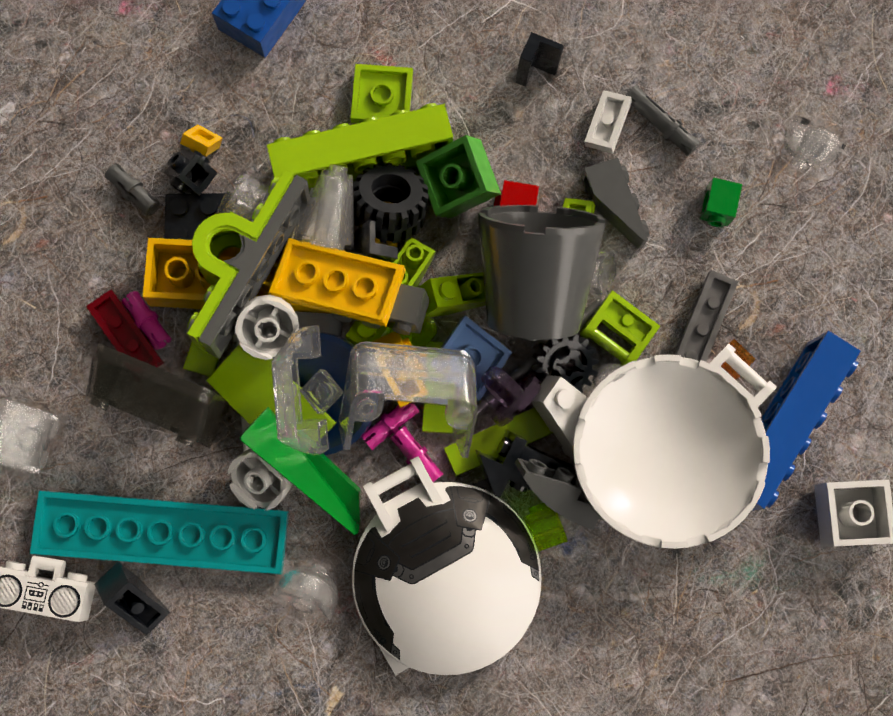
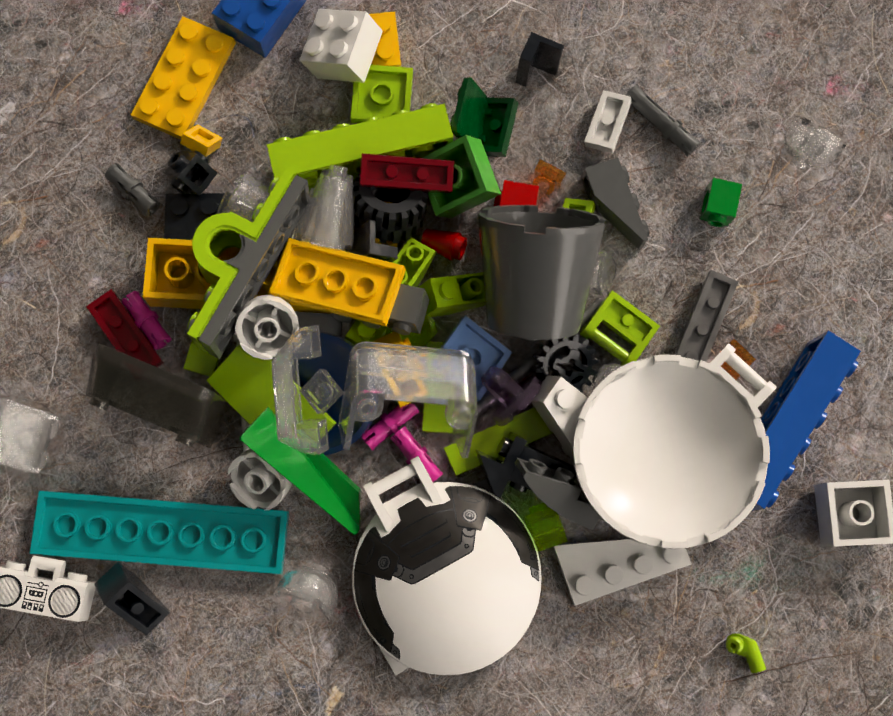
(183, 78): none -> yellow plate
(341, 45): none -> white brick
(388, 47): none -> yellow plate
(406, 173): none -> dark red plate
(445, 243): none -> red cone
(484, 118): none -> dark green bracket
(551, 175): none -> clear orange tile
(612, 565): none -> white wing
(747, 648): none -> lime arm

